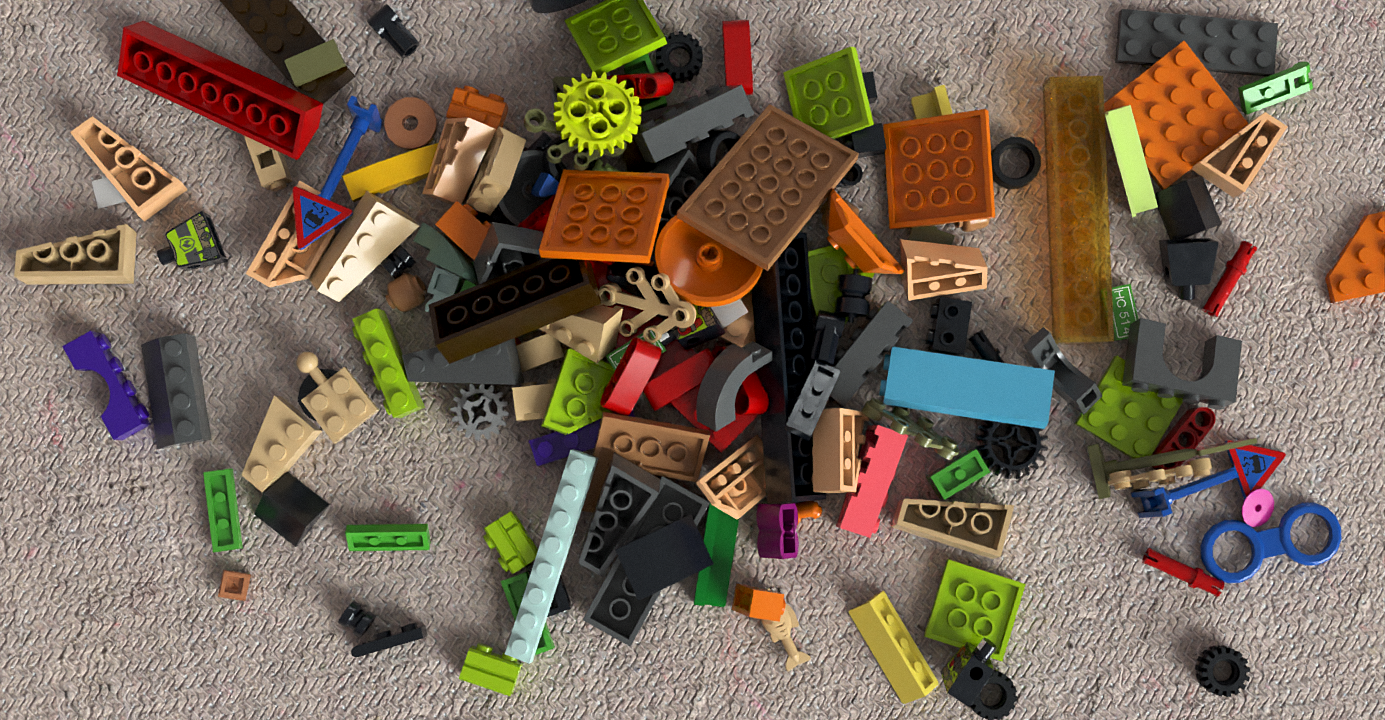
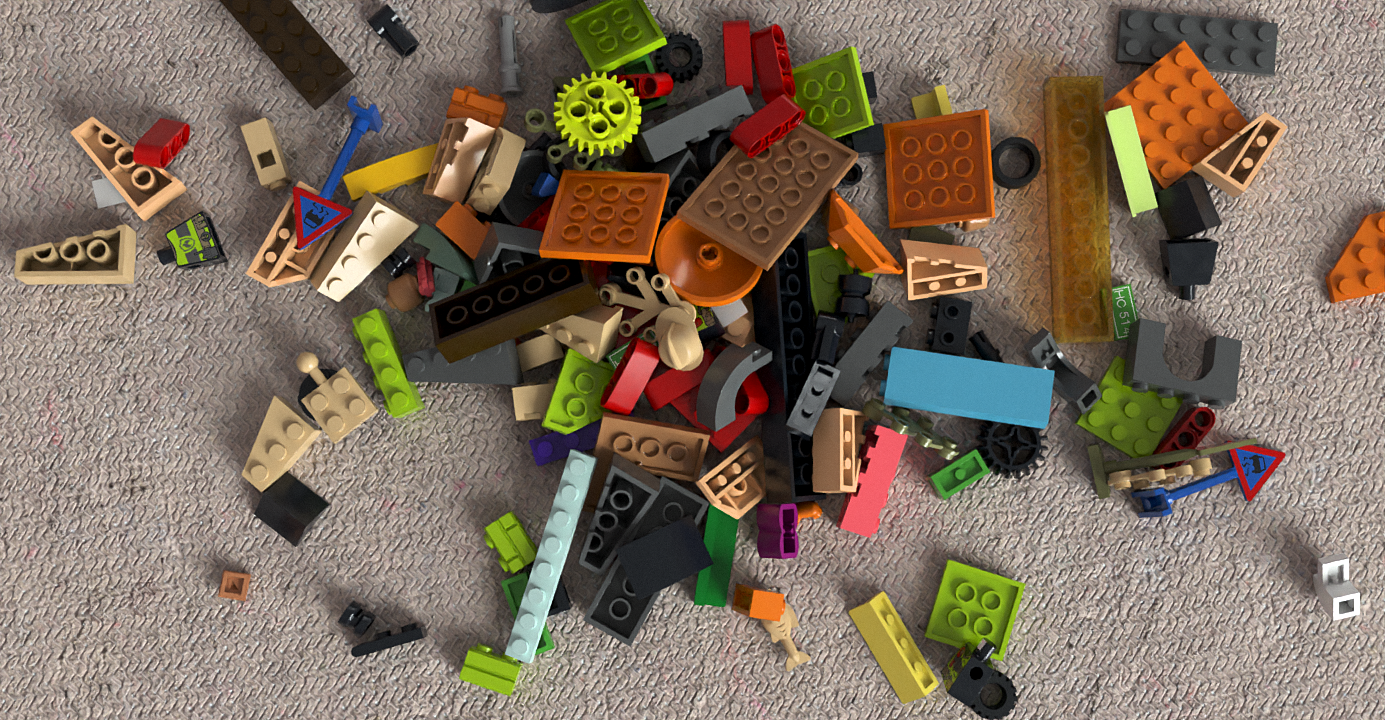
(124, 413): dark purple arch -> none
(161, 143): none -> red beam
(176, 390): dark grey slope -> none
(218, 89): red slope -> none
(222, 510): bright green plate -> none
(315, 63): olive tile -> none
(388, 537): bright green plate -> none
(405, 109): nougat tile -> none
(425, 277): none -> coral axle
(473, 422): light grey gear -> none
(509, 66): none -> light grey pin
(678, 339): none -> tan piece
(767, 126): none -> red beam
(772, 63): none -> red beam
(962, 525): tan wedge -> none
(1192, 576): red pin -> none
(1224, 287): red pin -> none
(1237, 676): black tyre -> none
(1257, 507): piece -> none
(1271, 542): blue bar -> none
(1275, 88): plate -> none
(1334, 589): none -> white brick

